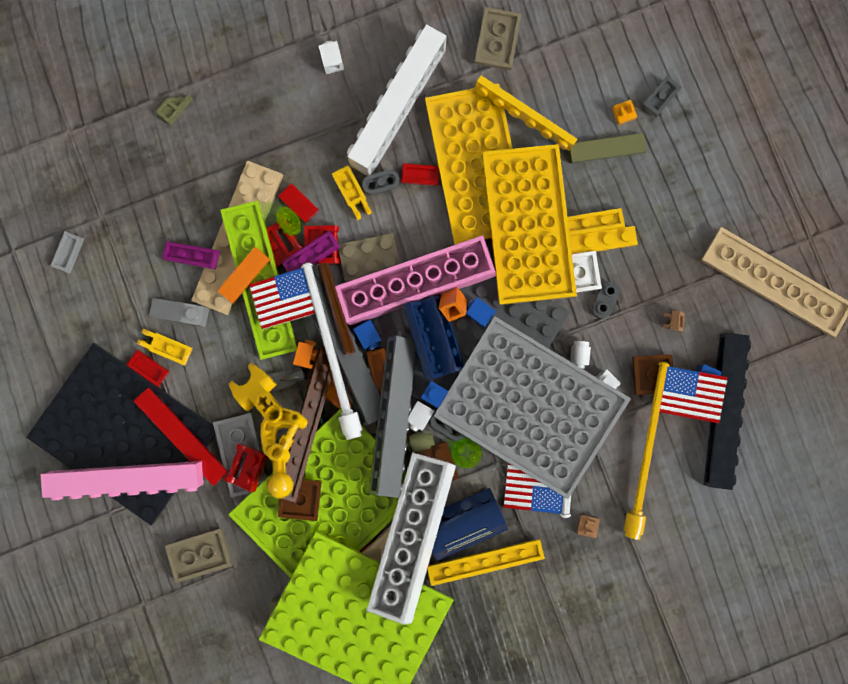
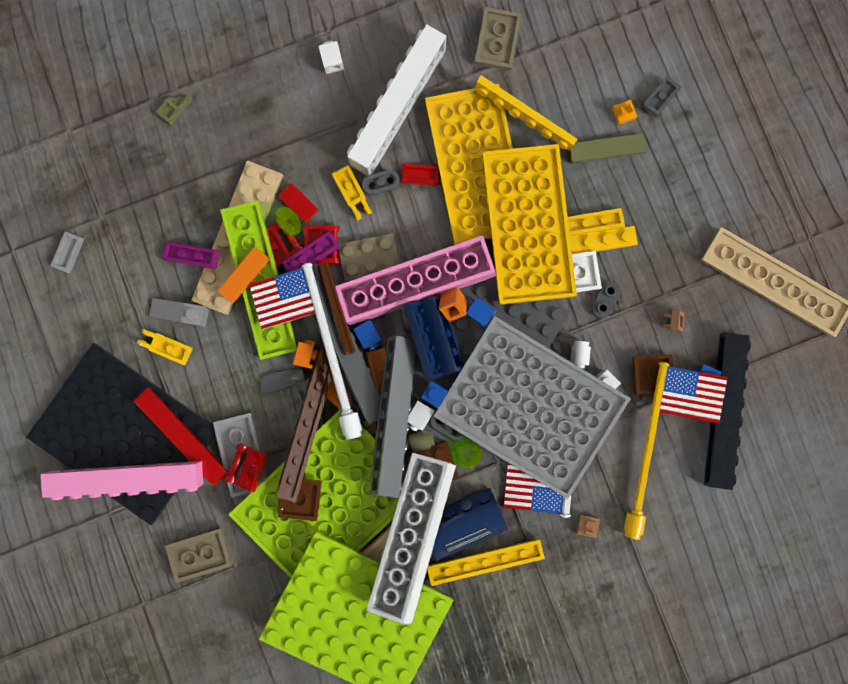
(148, 368): red tile -> none
(257, 393): yellow piece -> none

